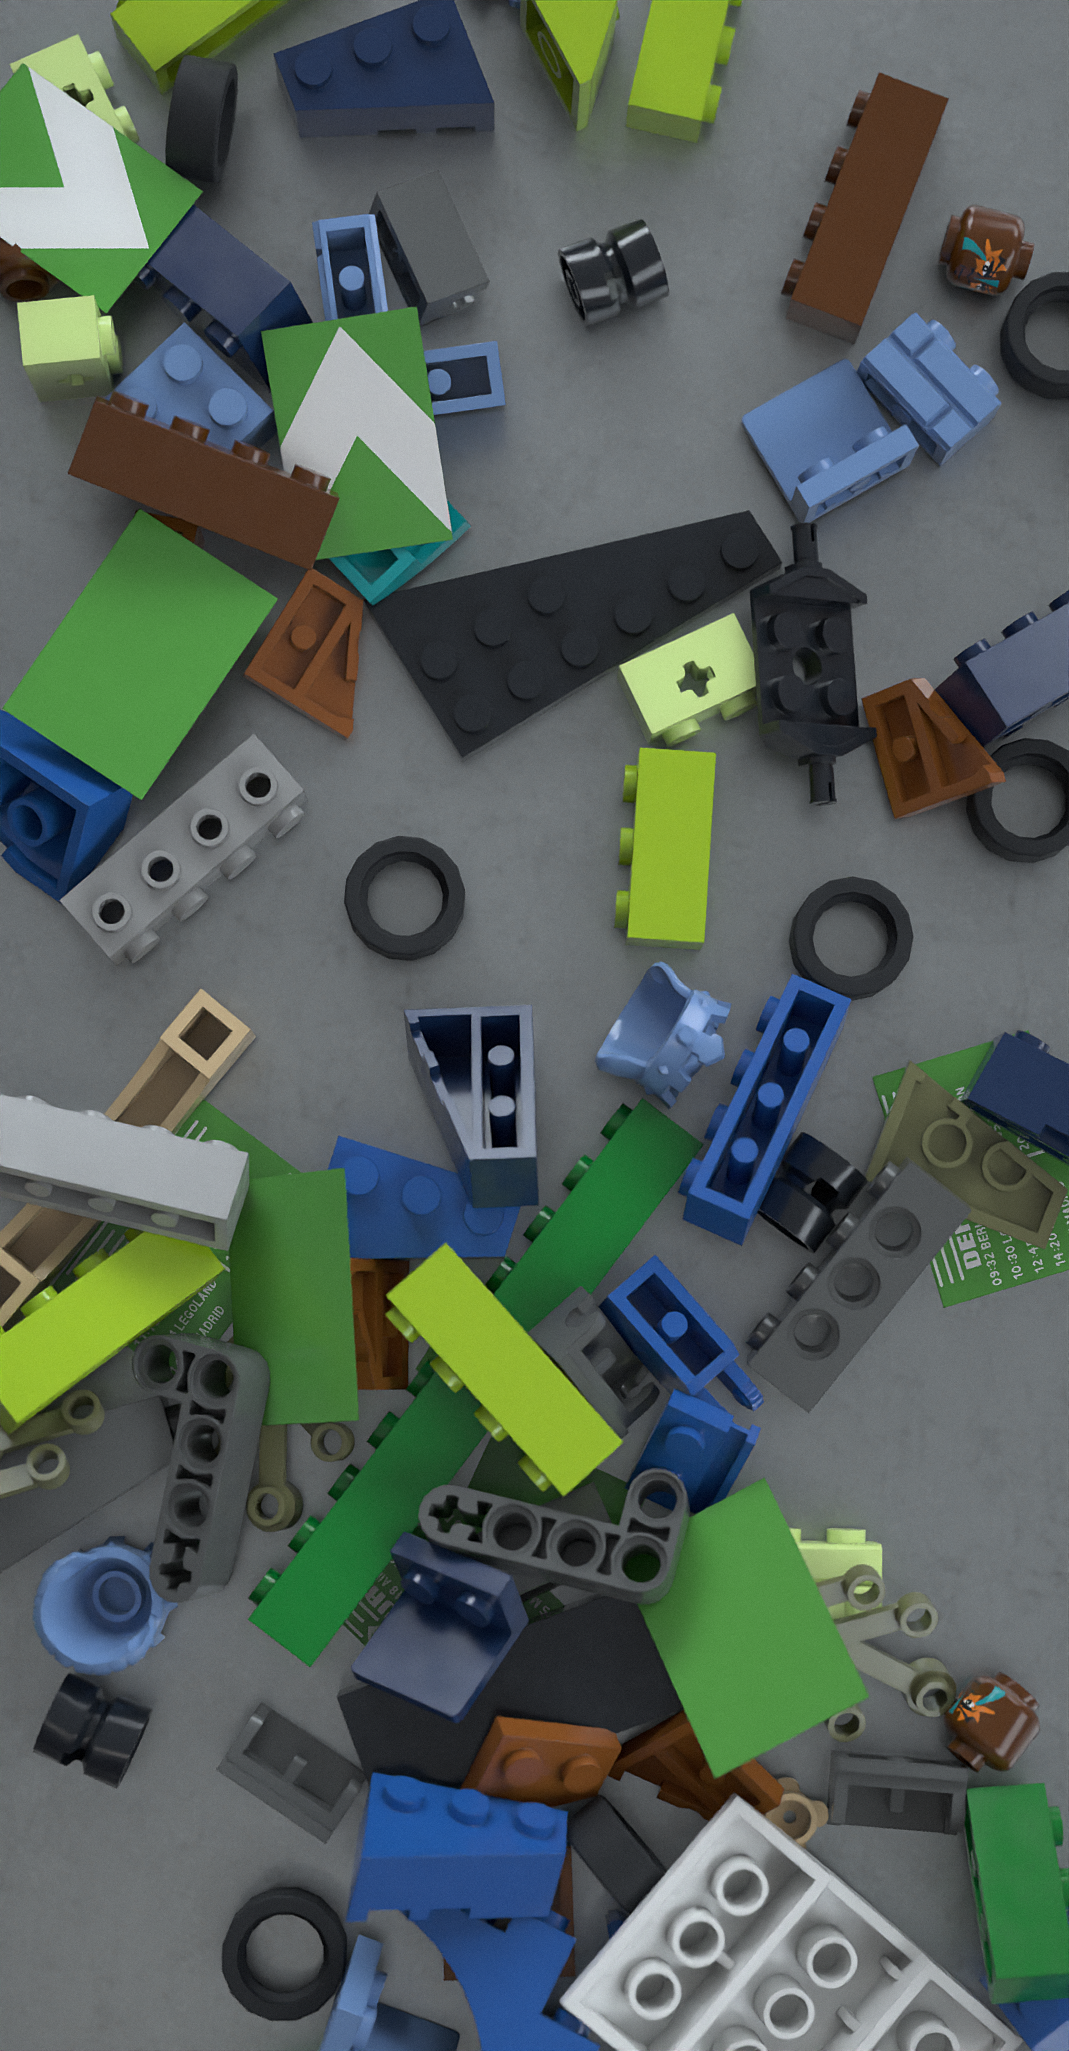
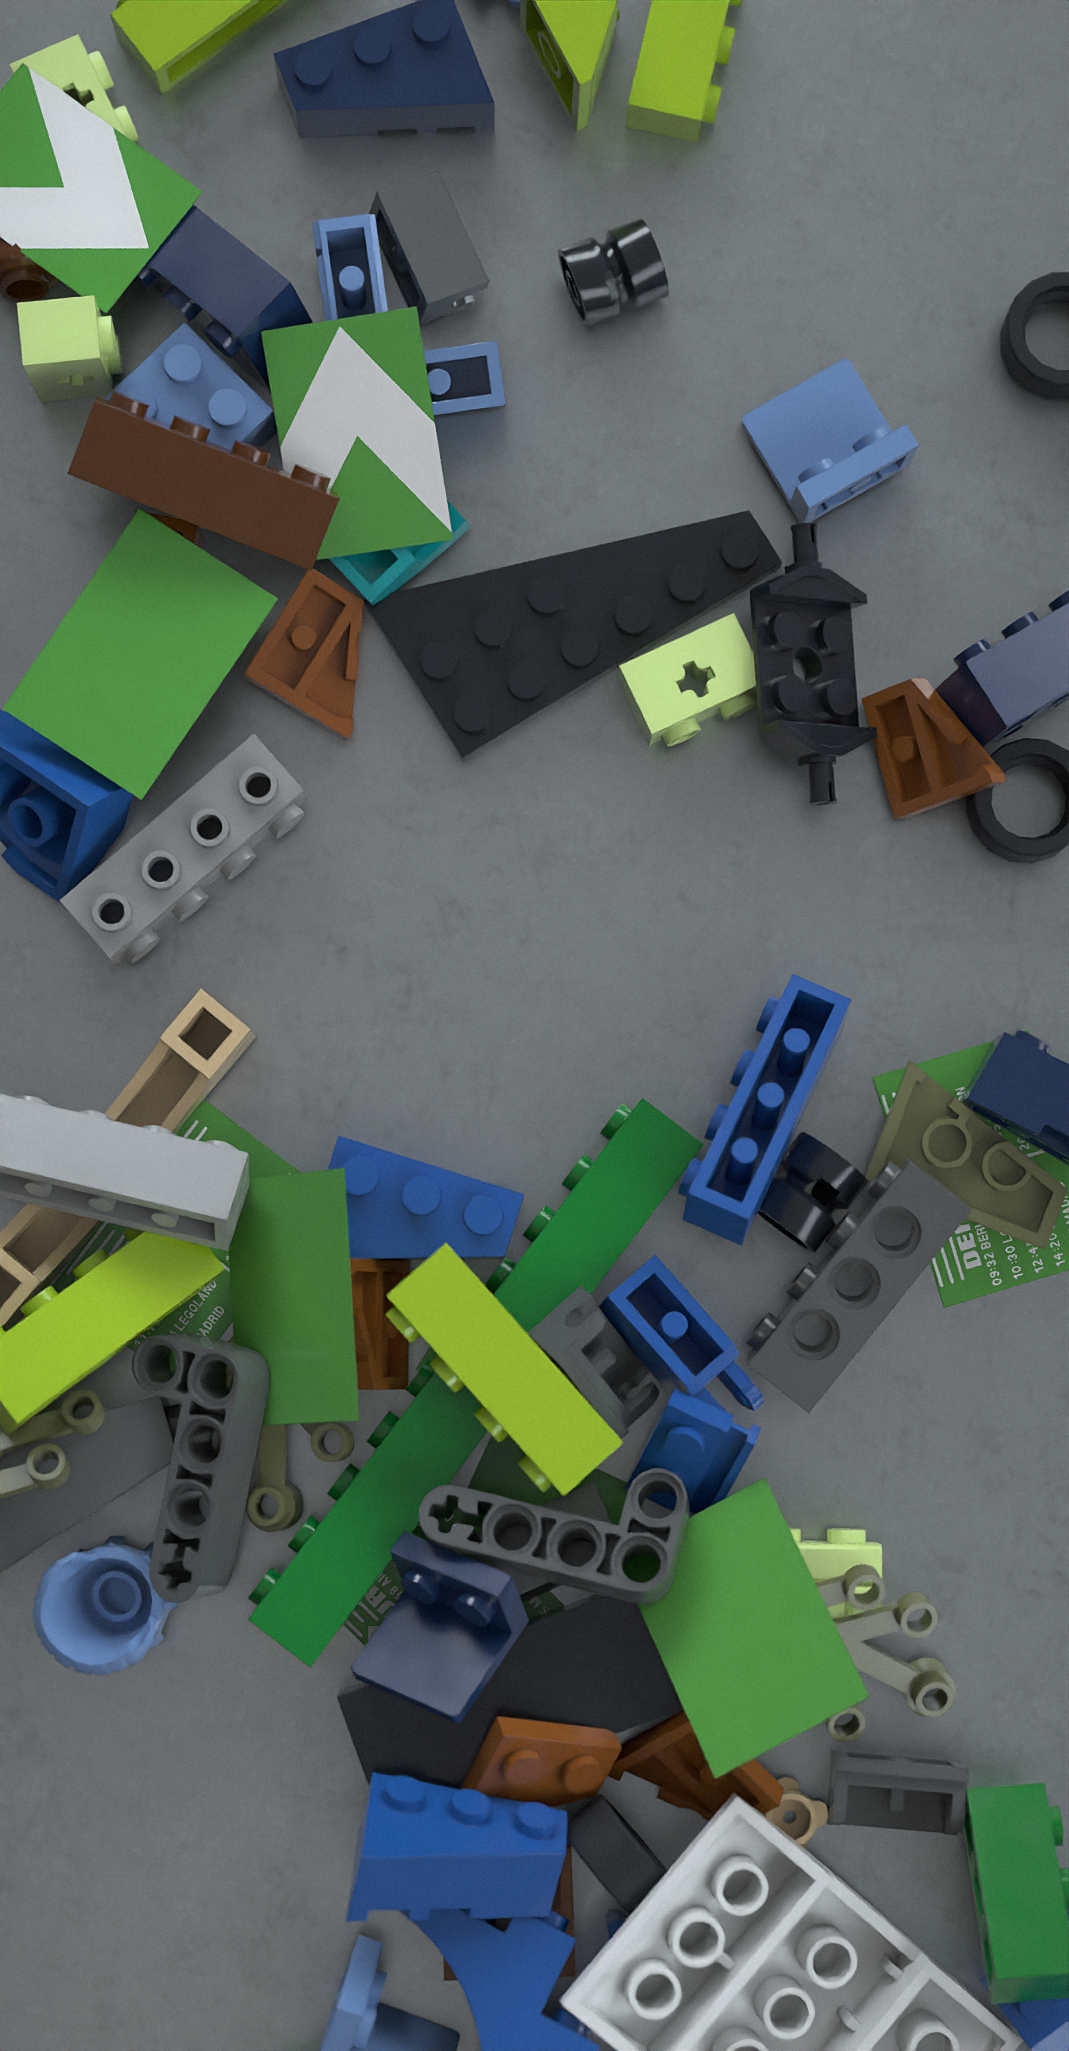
(92, 1730): black wheel -> none
(201, 118): black tyre -> none
(248, 1990): black tyre -> none
(293, 1772): dark grey hinge -> none
(404, 850): black tyre -> none
(482, 1094): dark blue wedge -> none
(664, 1035): medium blue hair -> none
(666, 848): lime brick -> none
(865, 208): reddish brown brick -> none
(878, 899): black tyre -> none
(930, 387): medium blue brick -> none
(985, 250): reddish brown head -> none
(992, 1723): reddish brown head -> none

